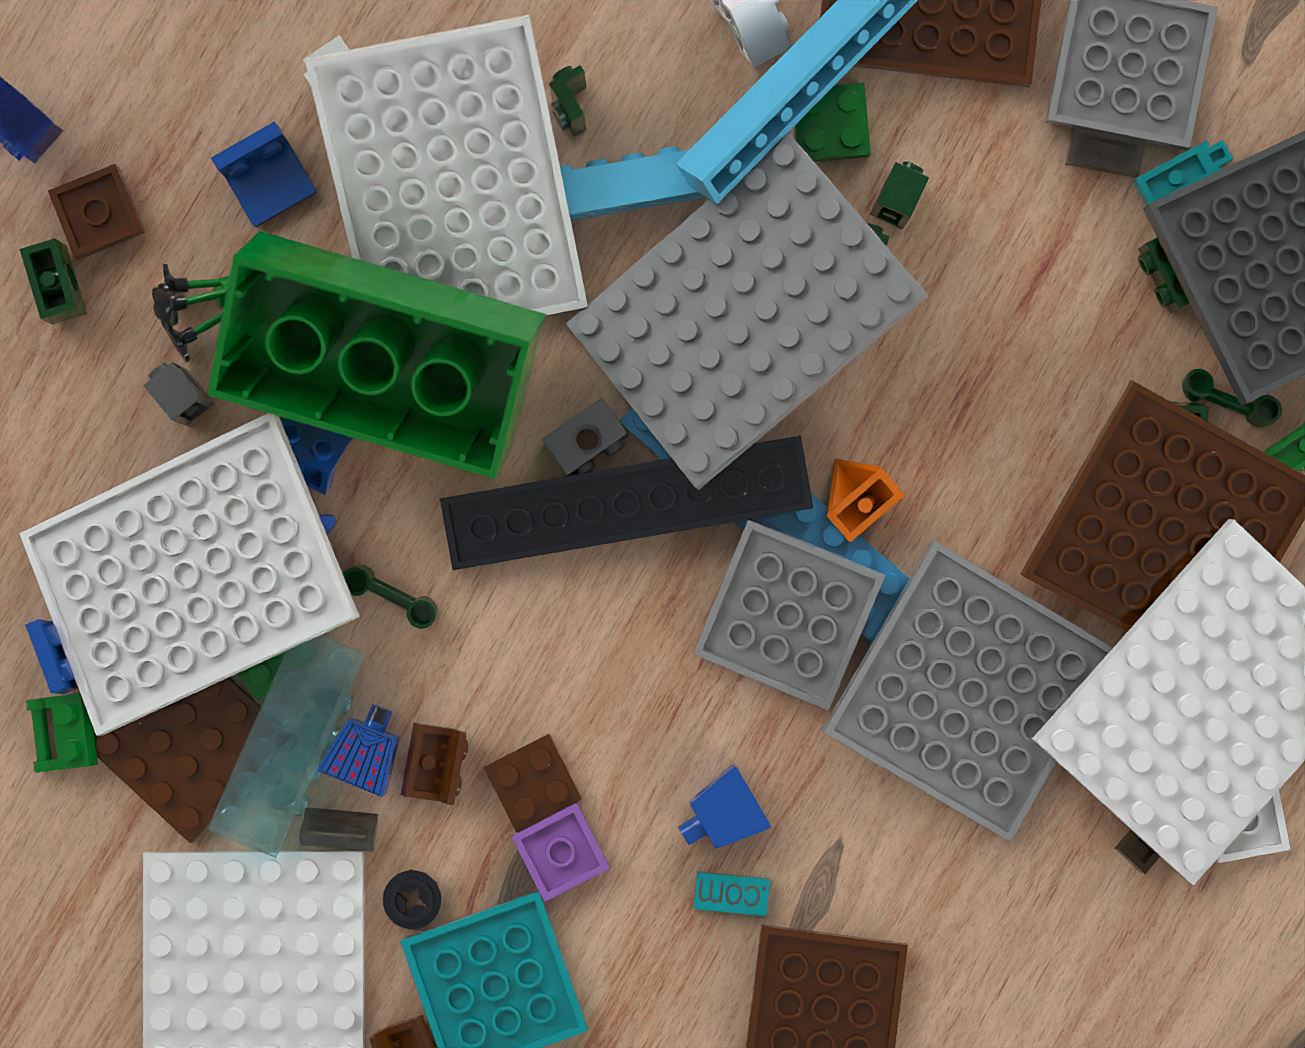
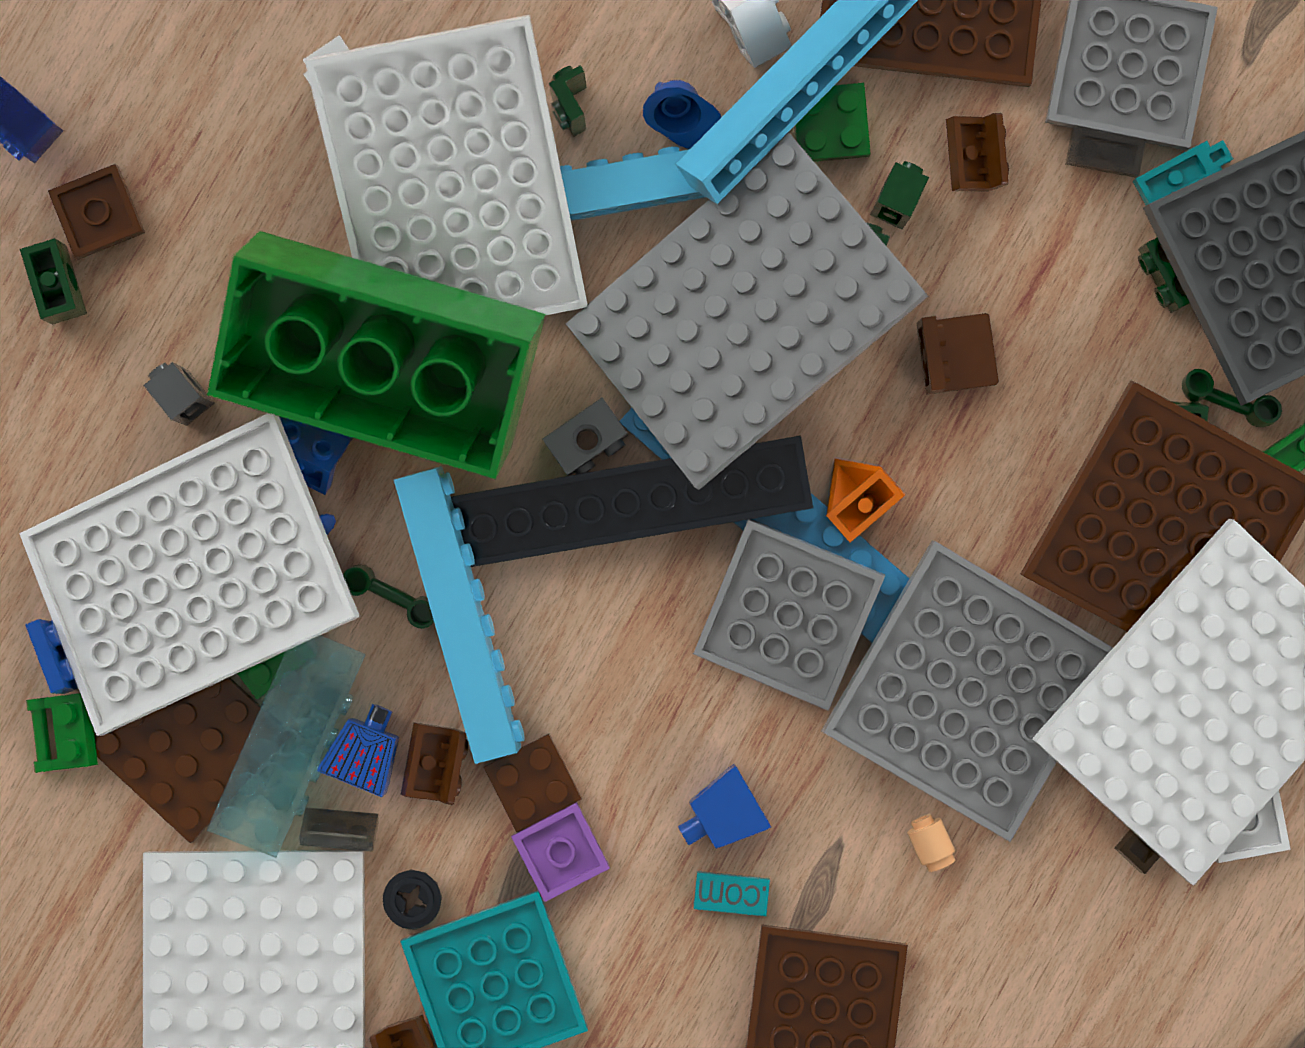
(168, 304): black plant -> none
(264, 174): blue bracket -> none
(459, 615): none -> medium azure brick
(679, 112): none -> blue piece
(931, 842): none -> light nougat brick
(957, 353): none -> reddish brown bracket
(977, 152): none -> reddish brown bracket

